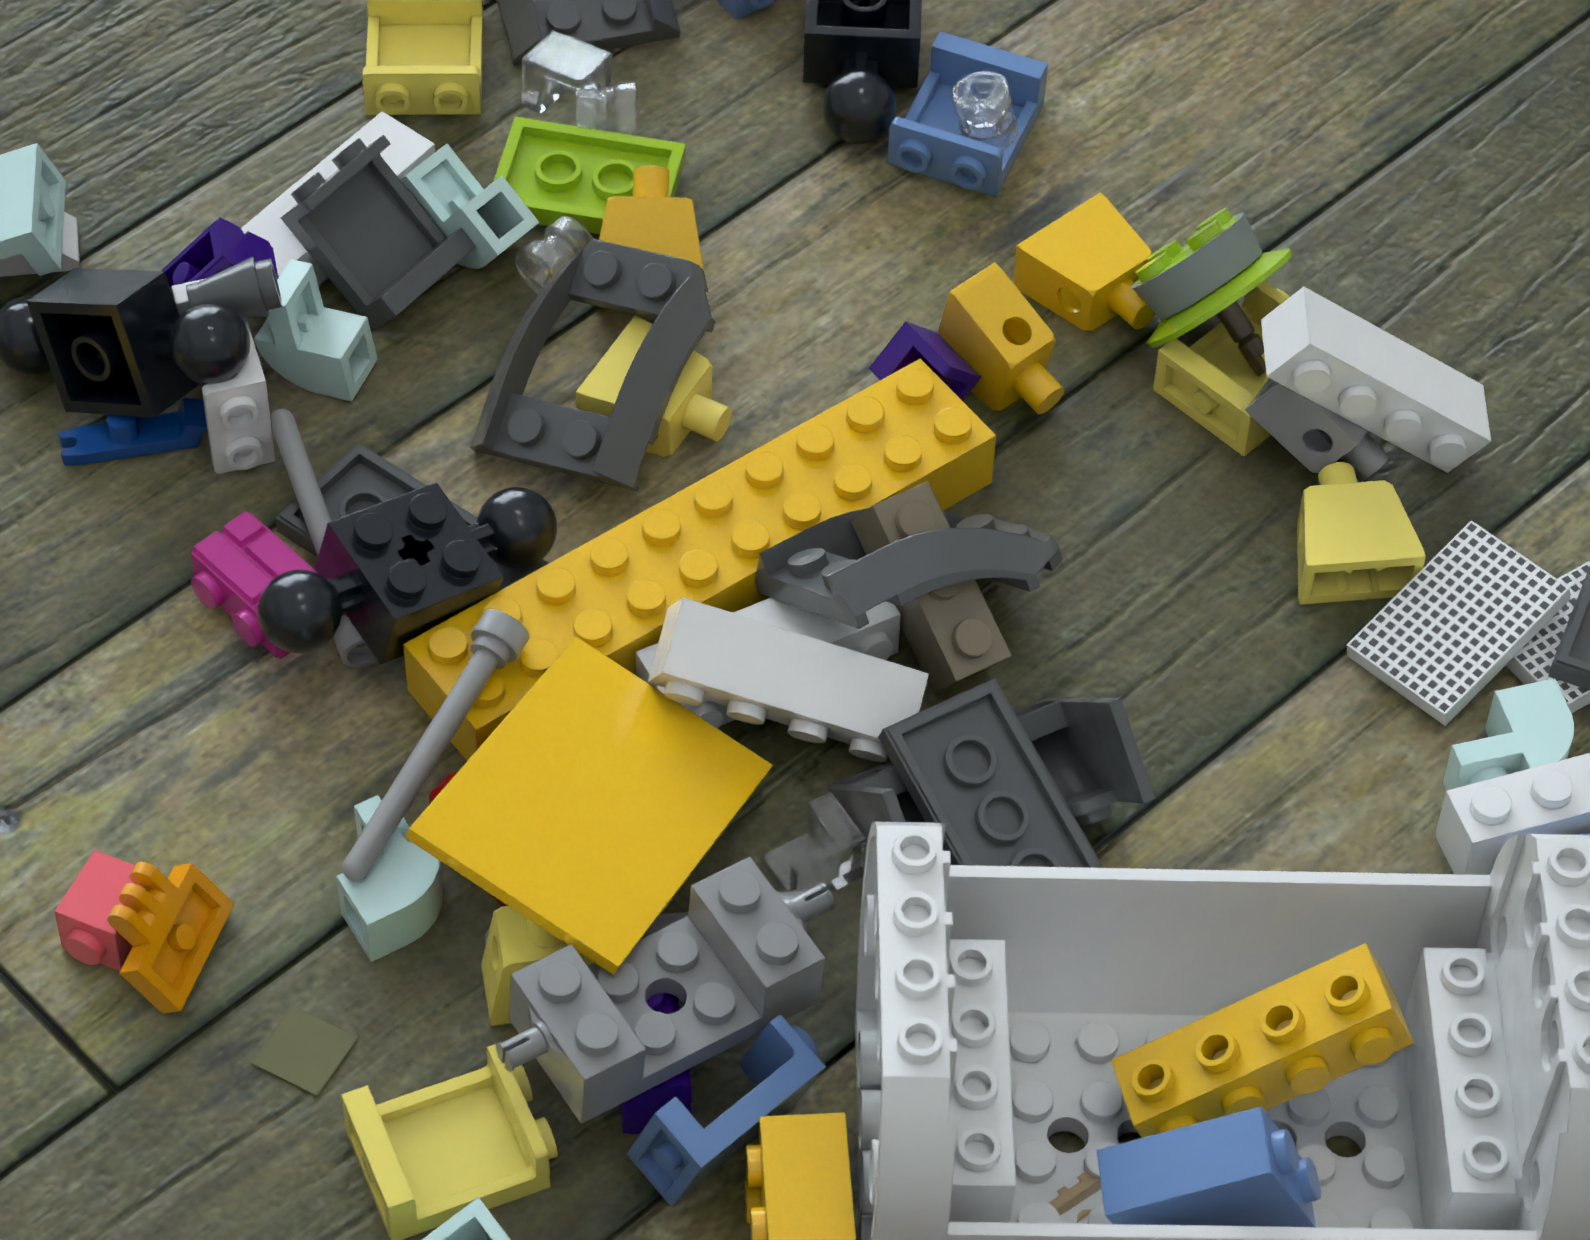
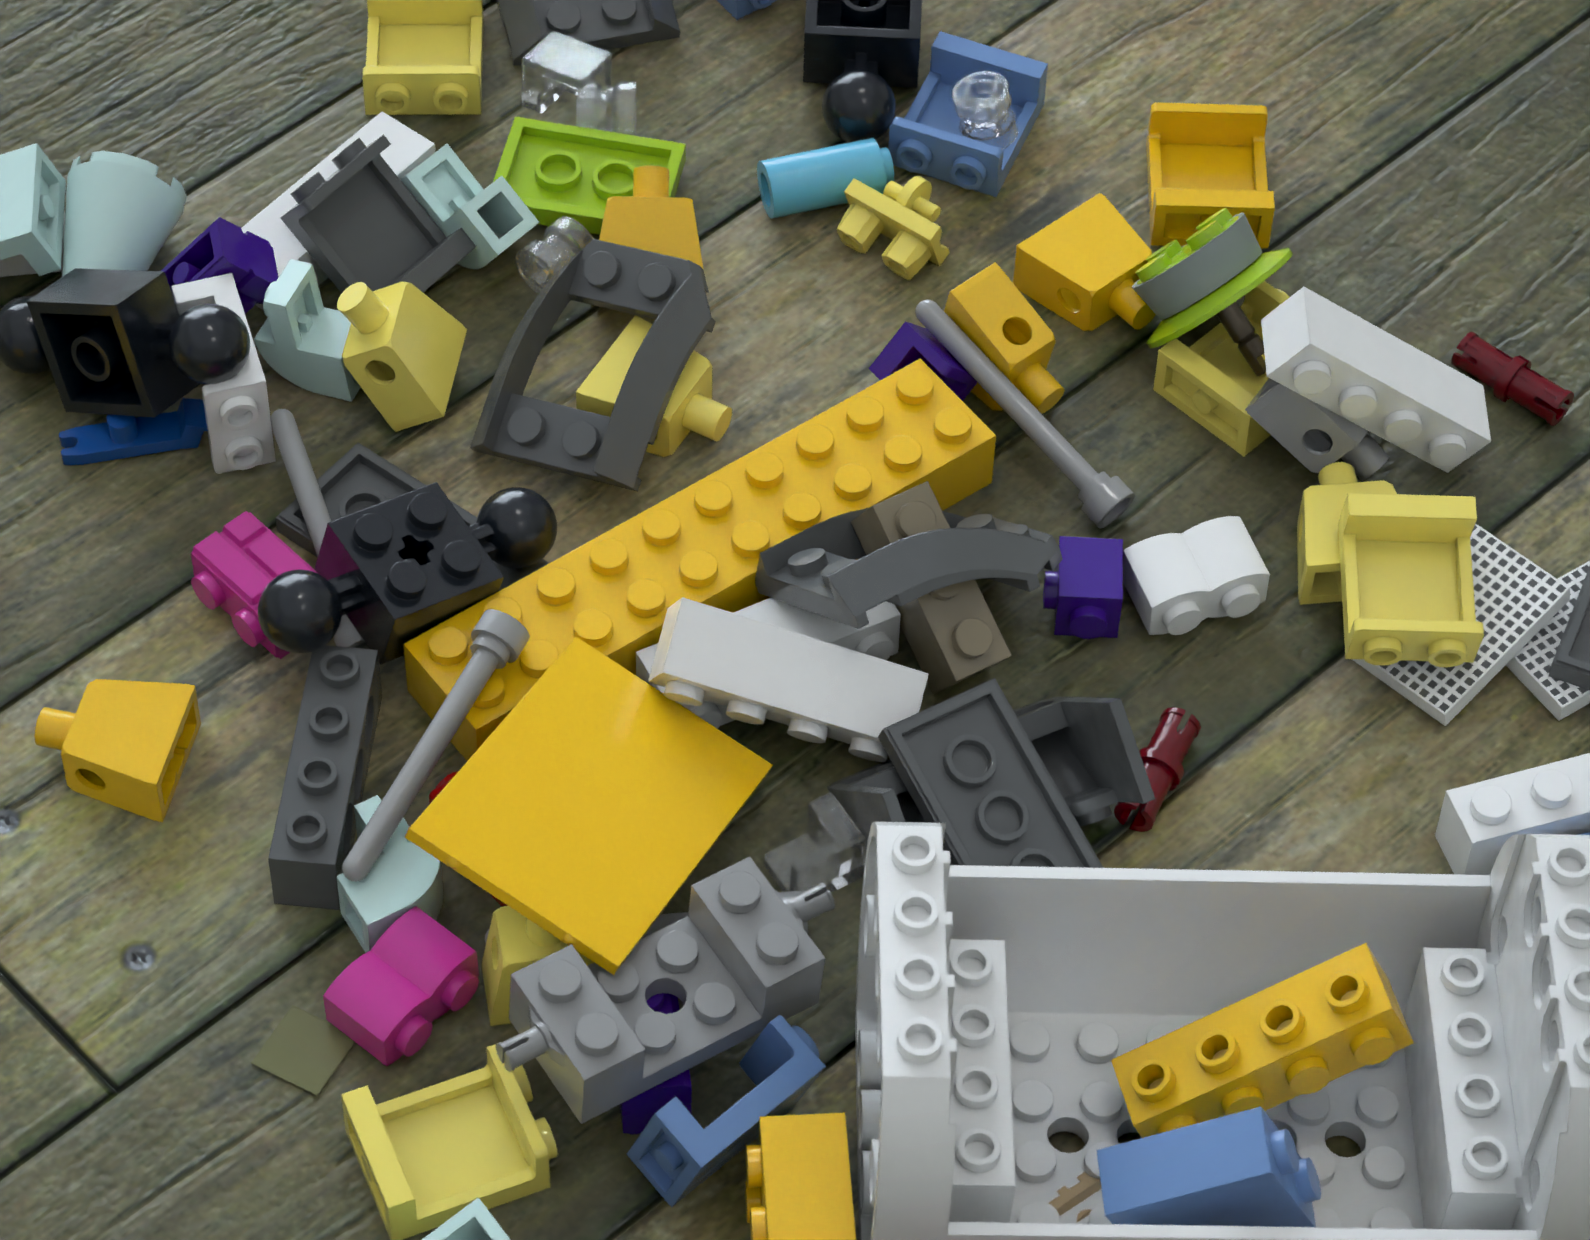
(85, 911): coral brick -> none
(117, 213): none -> light aqua cone
(125, 742): none -> yellow torso
(170, 928): light orange hinge -> none
(245, 288): dark grey cone -> none
(325, 776): none -> dark grey brick
(401, 351): none -> light yellow torso
(402, 987): none -> dark pink brick
(821, 175): none -> medium azure brick
(900, 215): none -> light yellow hips
(1086, 587): none -> dark purple brick
(1102, 496): none -> light grey piece
(1163, 766): none -> dark red pin
(1195, 576): none -> white brick
(1206, 162): none -> yellow panel
(1408, 579): none -> light yellow panel
(1512, 378): none -> dark red pin
(1524, 731): light aqua brick -> none

